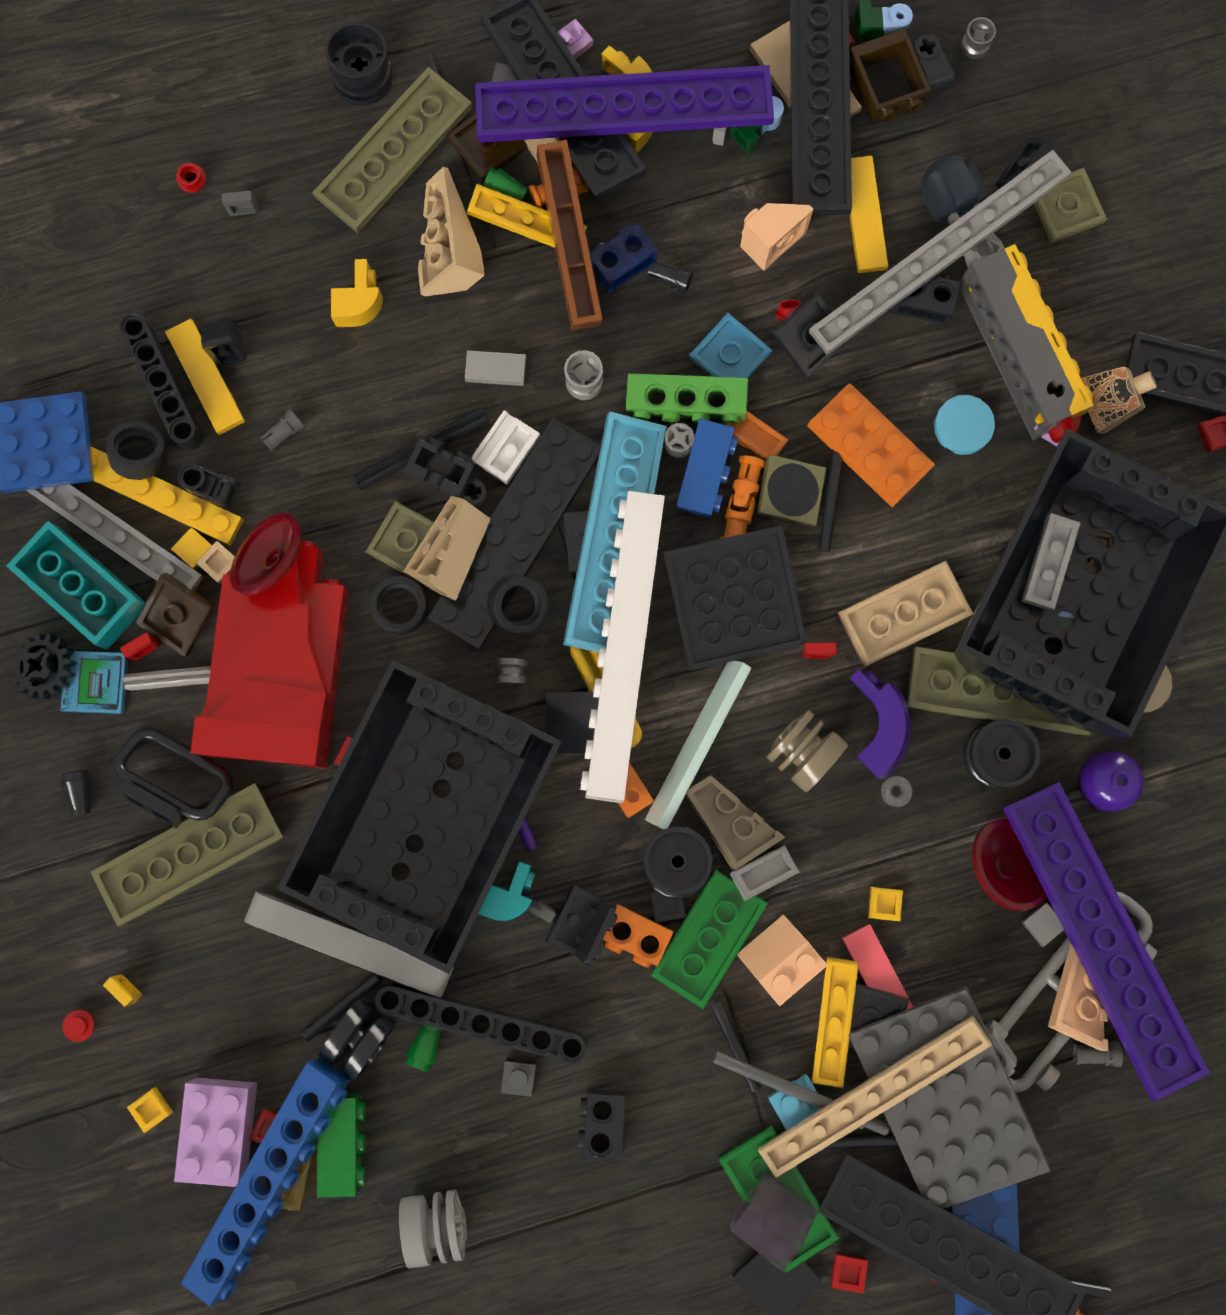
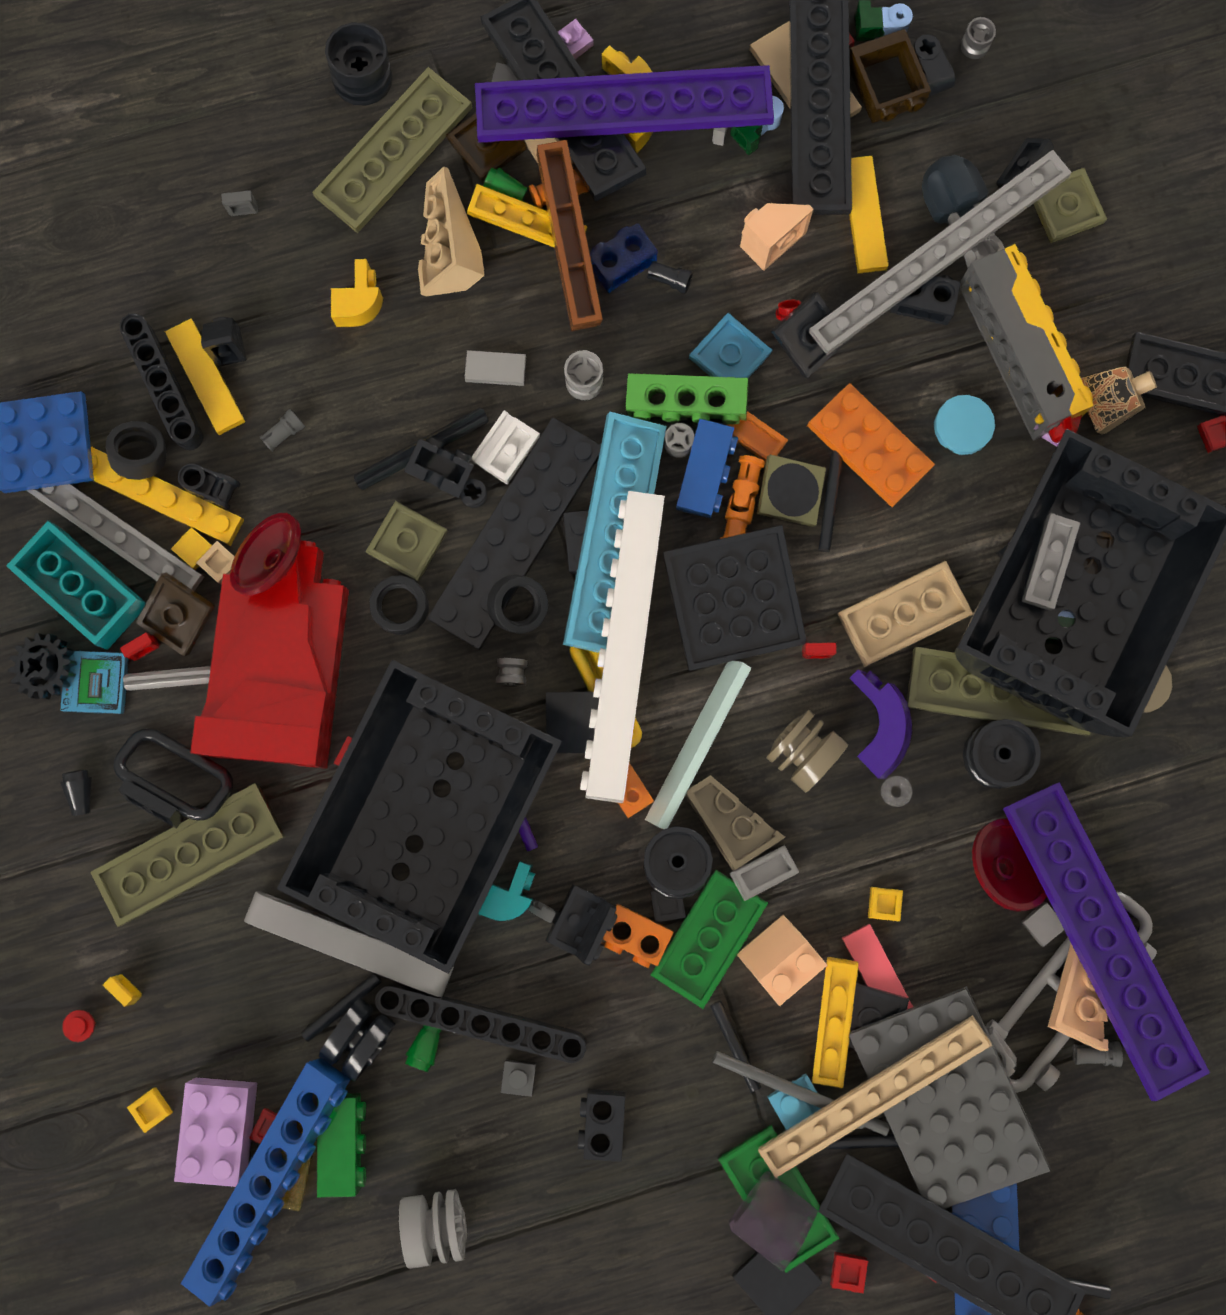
(185, 172): red plate -> none
(449, 548): tan wedge -> none
(1111, 781): dark purple cylinder -> none

